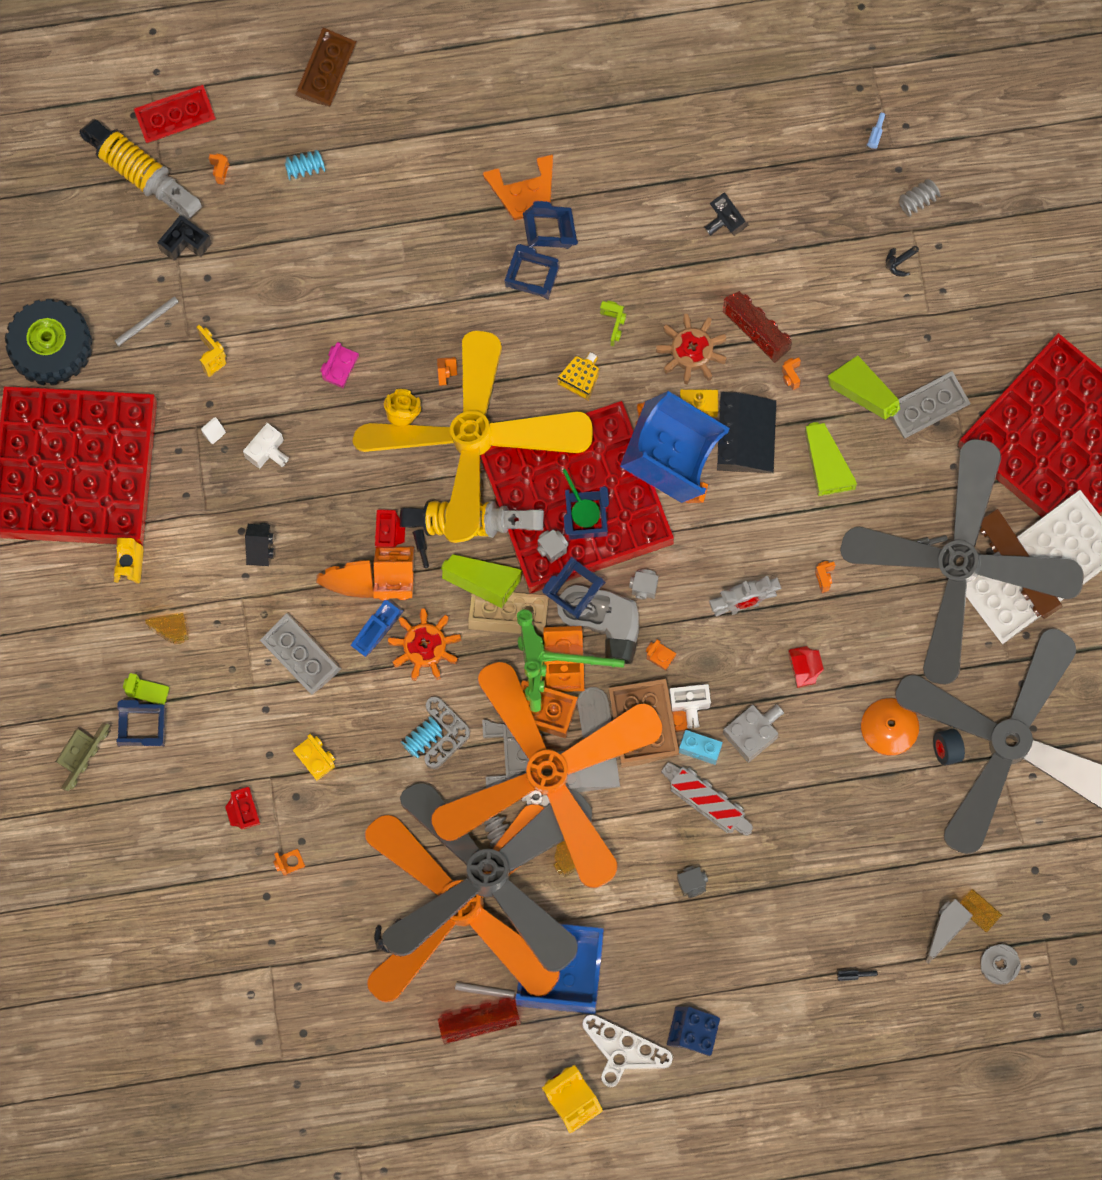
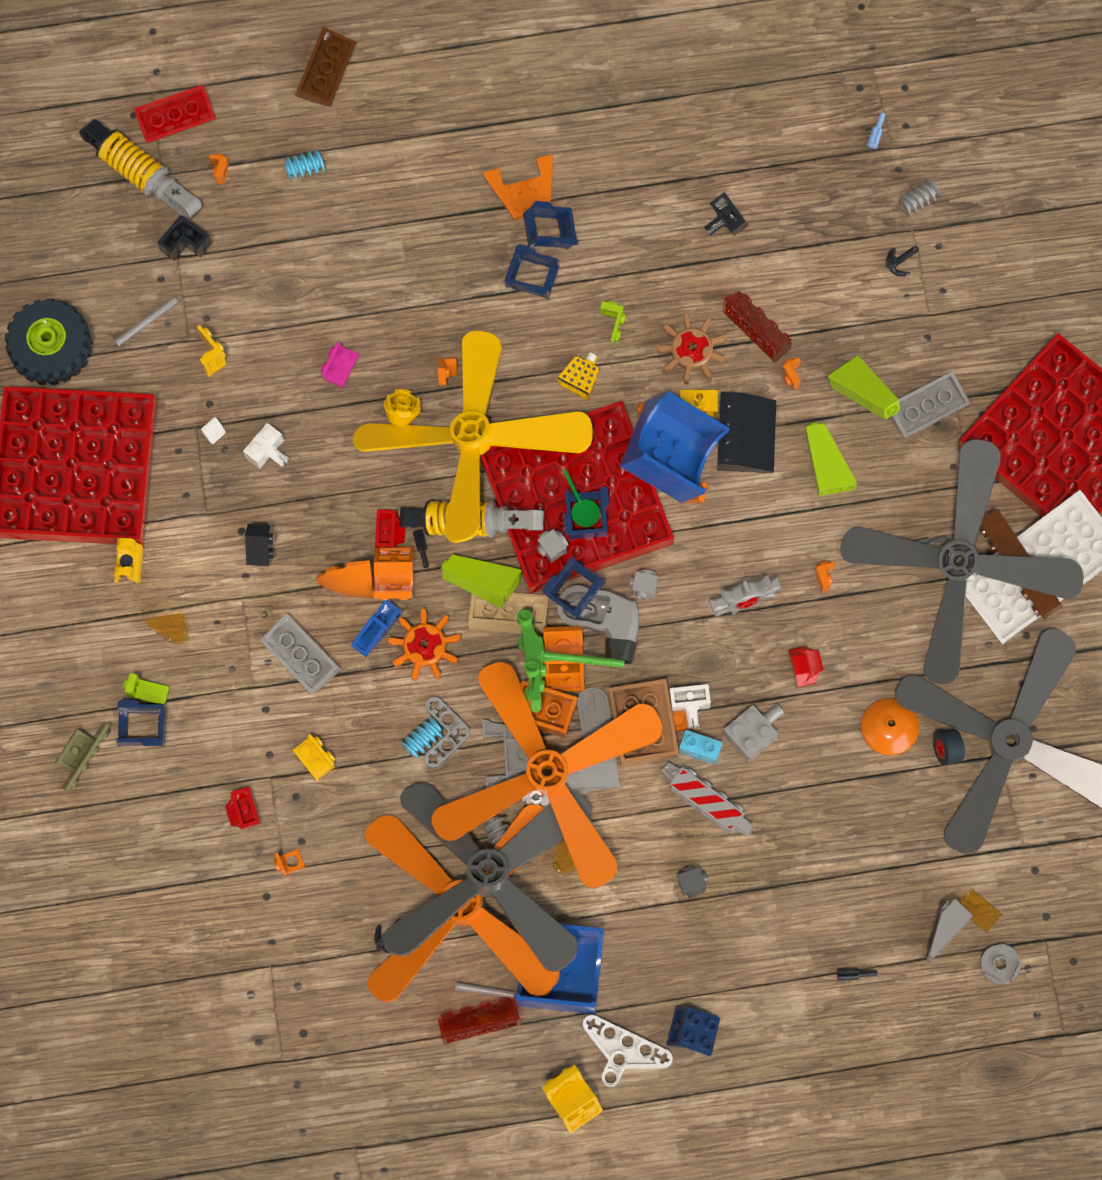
(660, 655): orange bracket -> none

